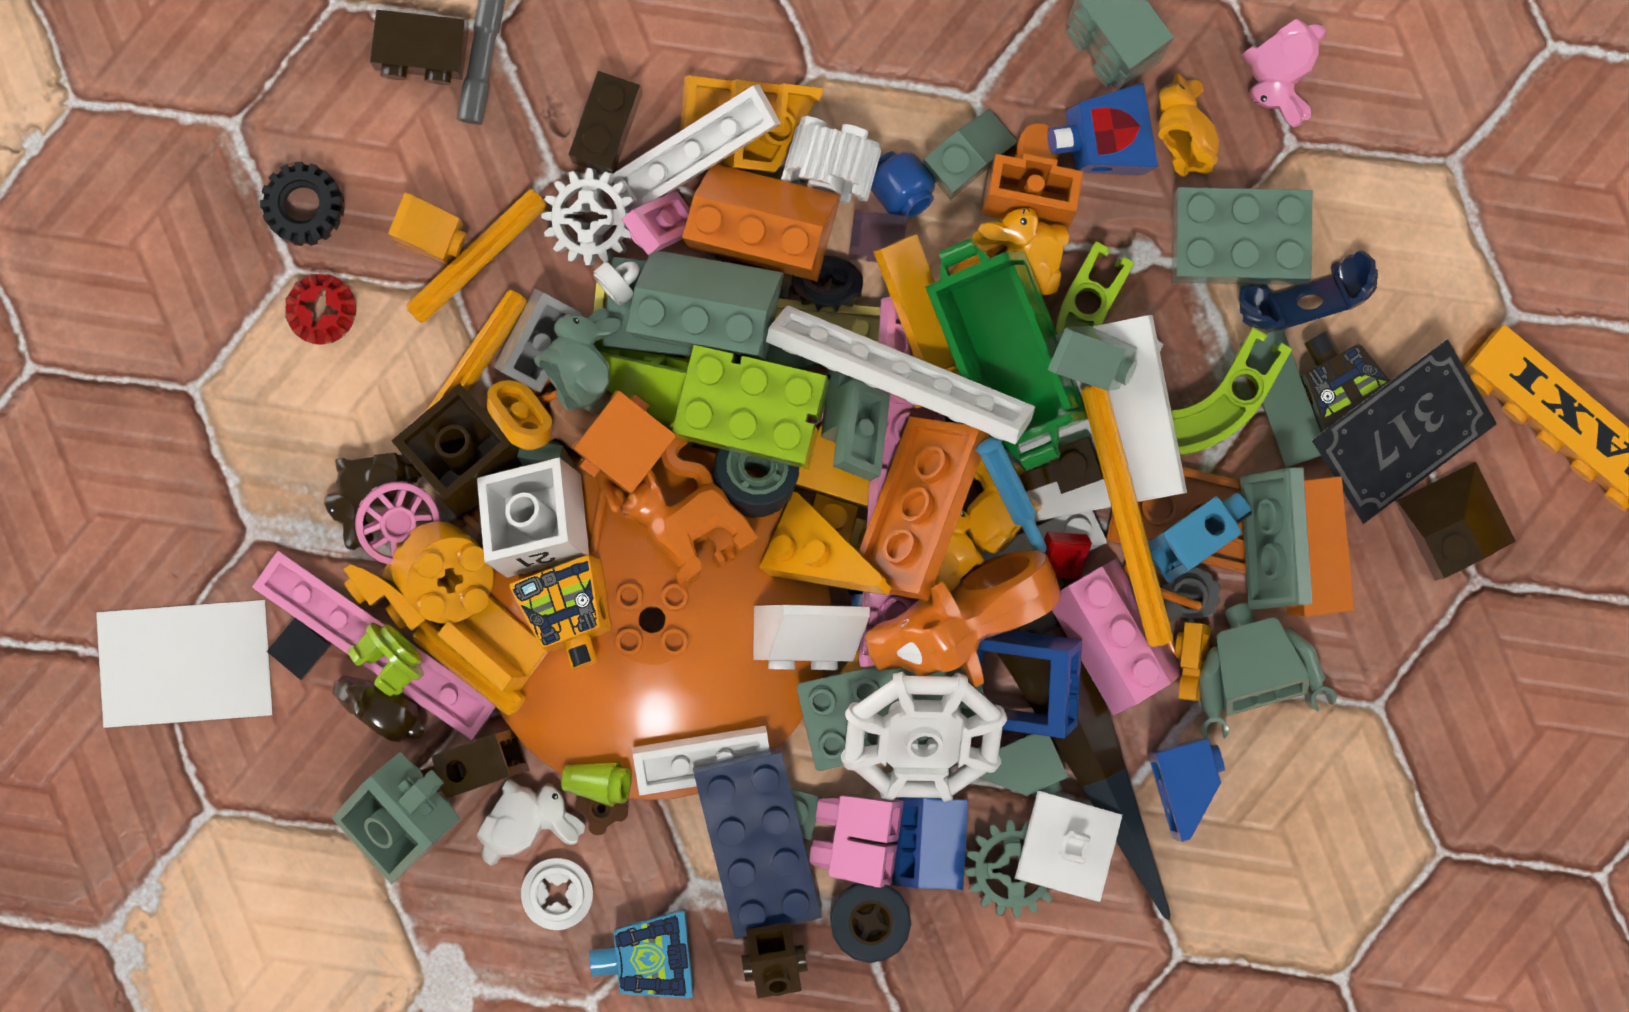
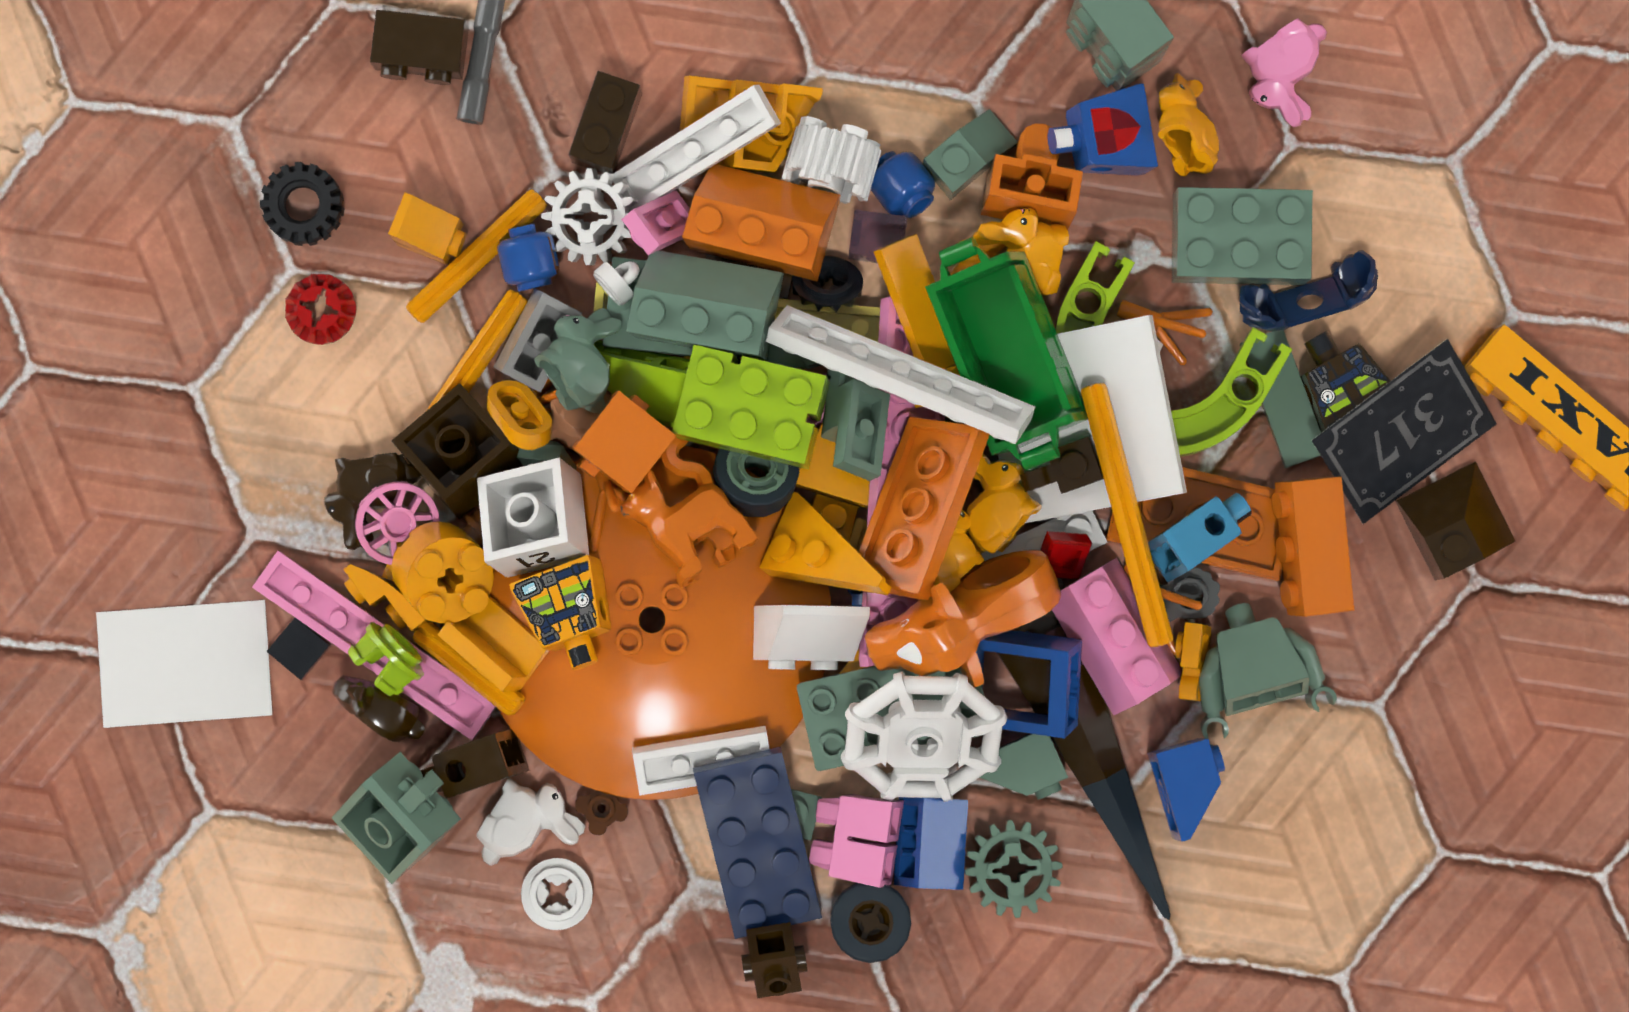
(528, 258): none -> blue head
(598, 781): lime cone -> none
(649, 957): torso -> none
(1011, 489): dark azure axle -> none
(1068, 846): white piece -> none
(1094, 358): sand green slope -> none
(1167, 320): none -> orange plant
(1276, 539): sand green tile -> none

